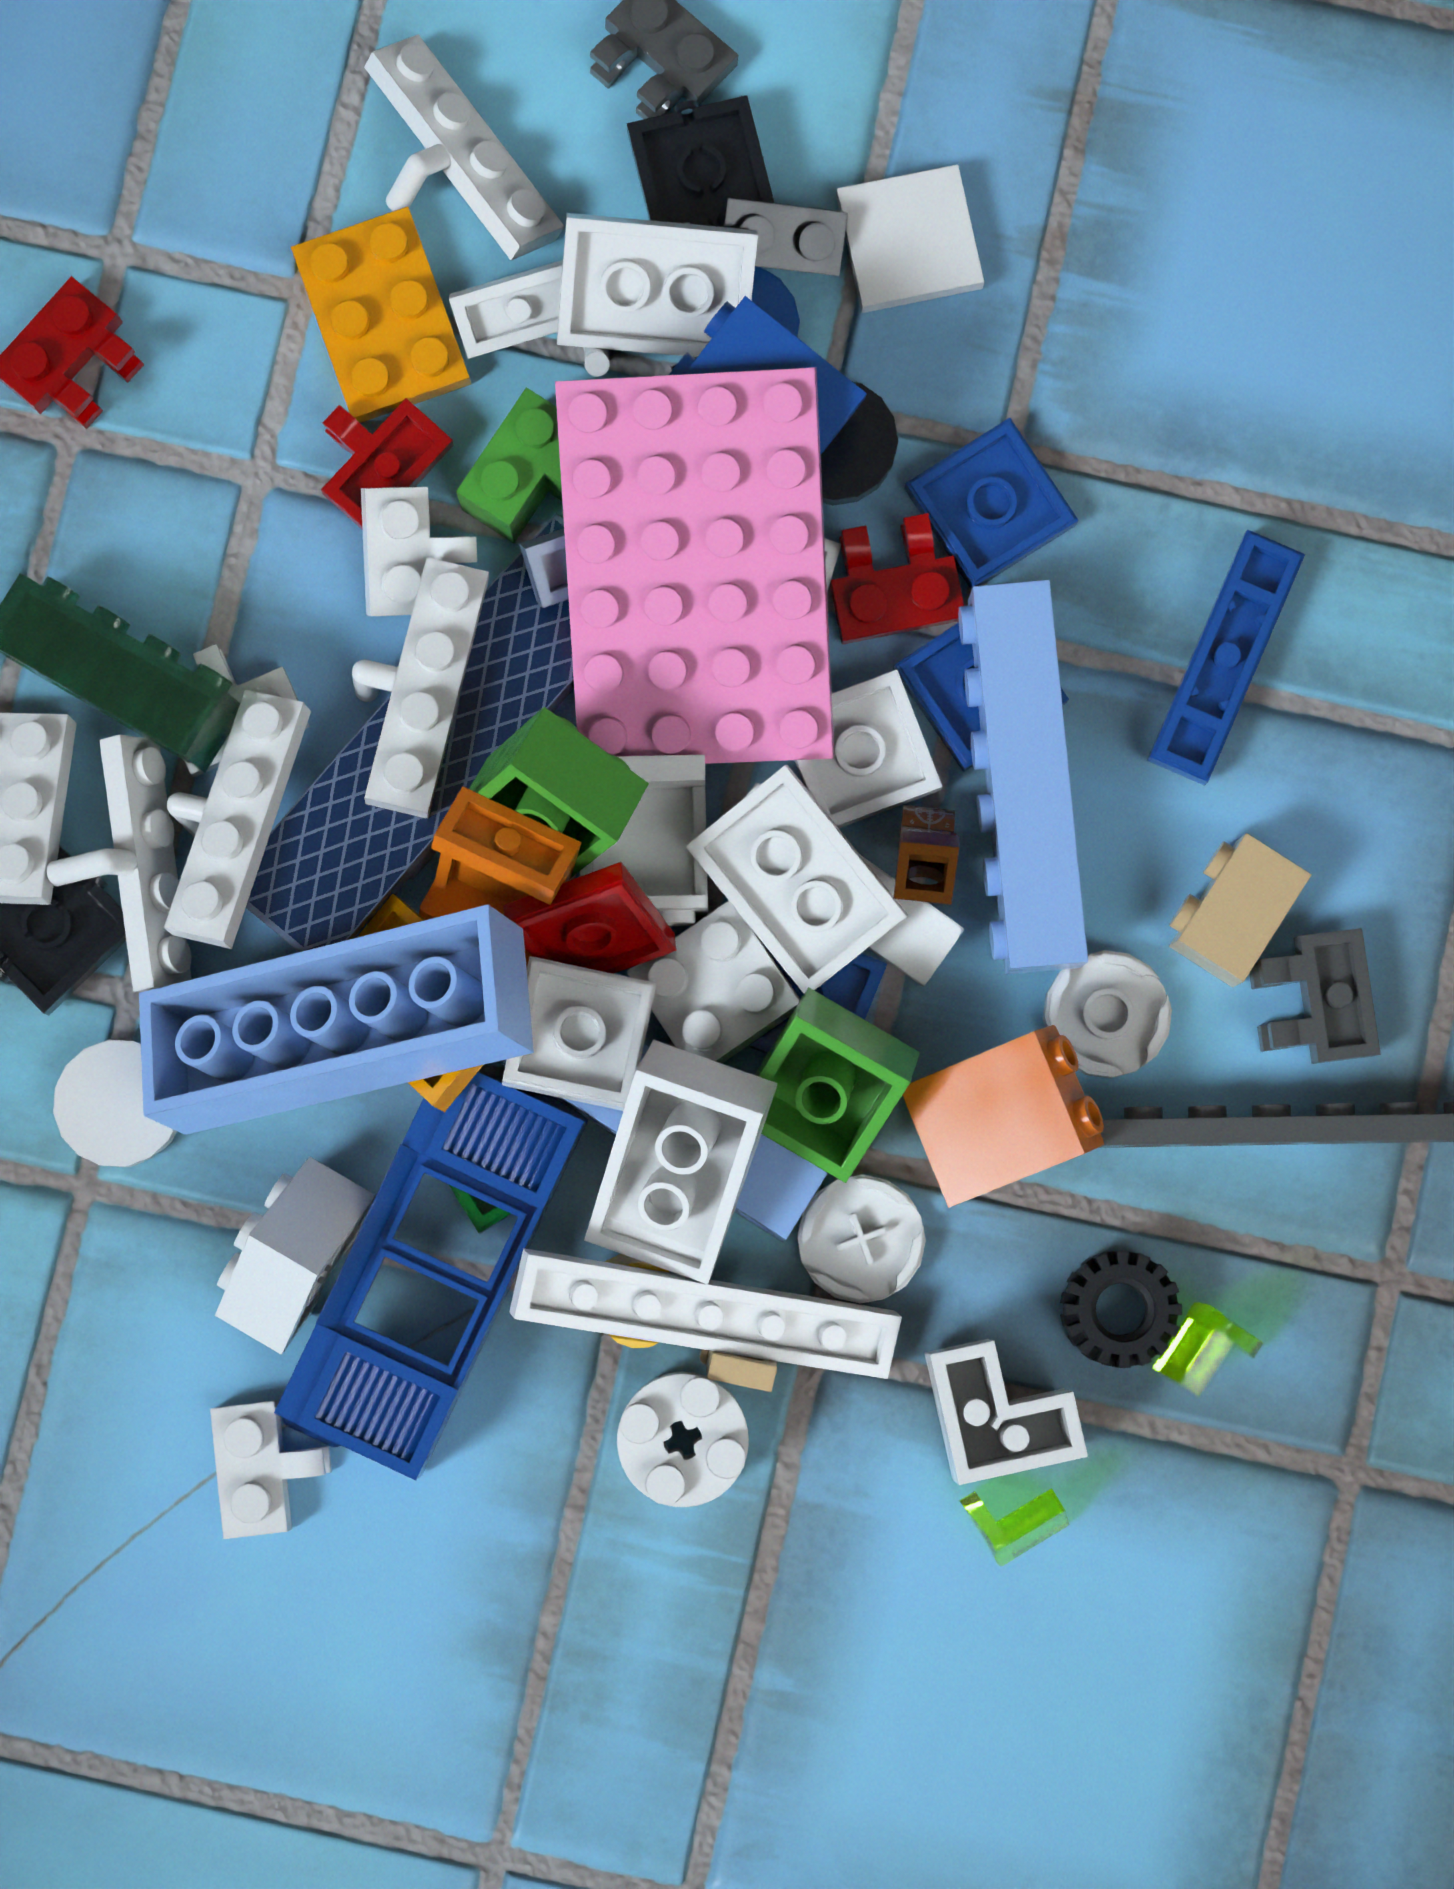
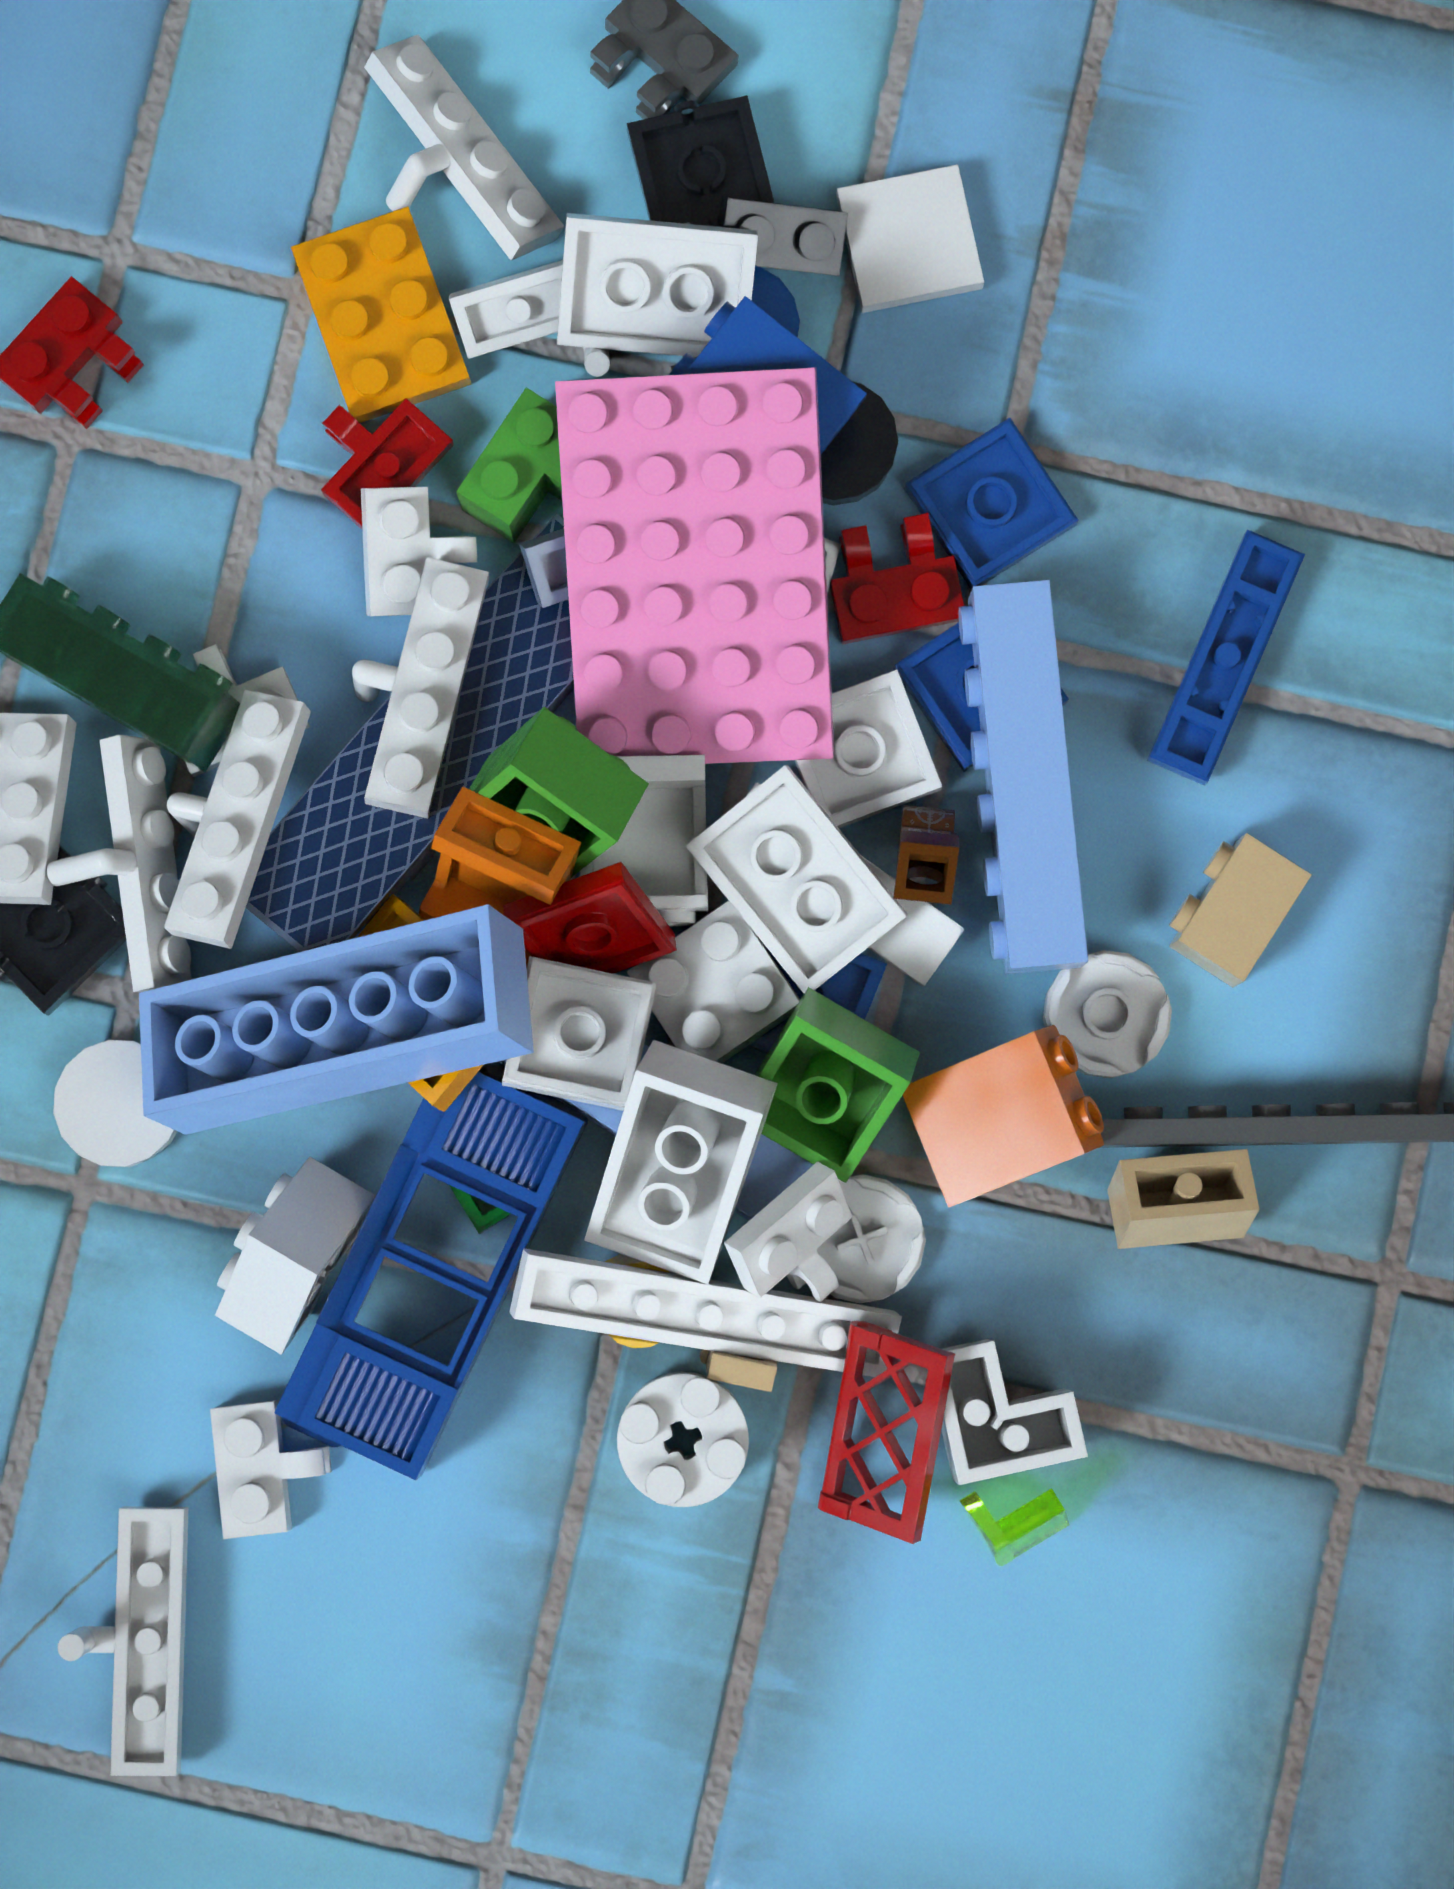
(144, 1641): none -> white plate
(788, 1232): none -> white plate
(928, 1415): none -> red window
(1159, 1300): black tyre -> none
(1182, 1198): none -> tan brick
(1201, 1347): clear neon green tile -> none
(1334, 997): dark grey plate -> none

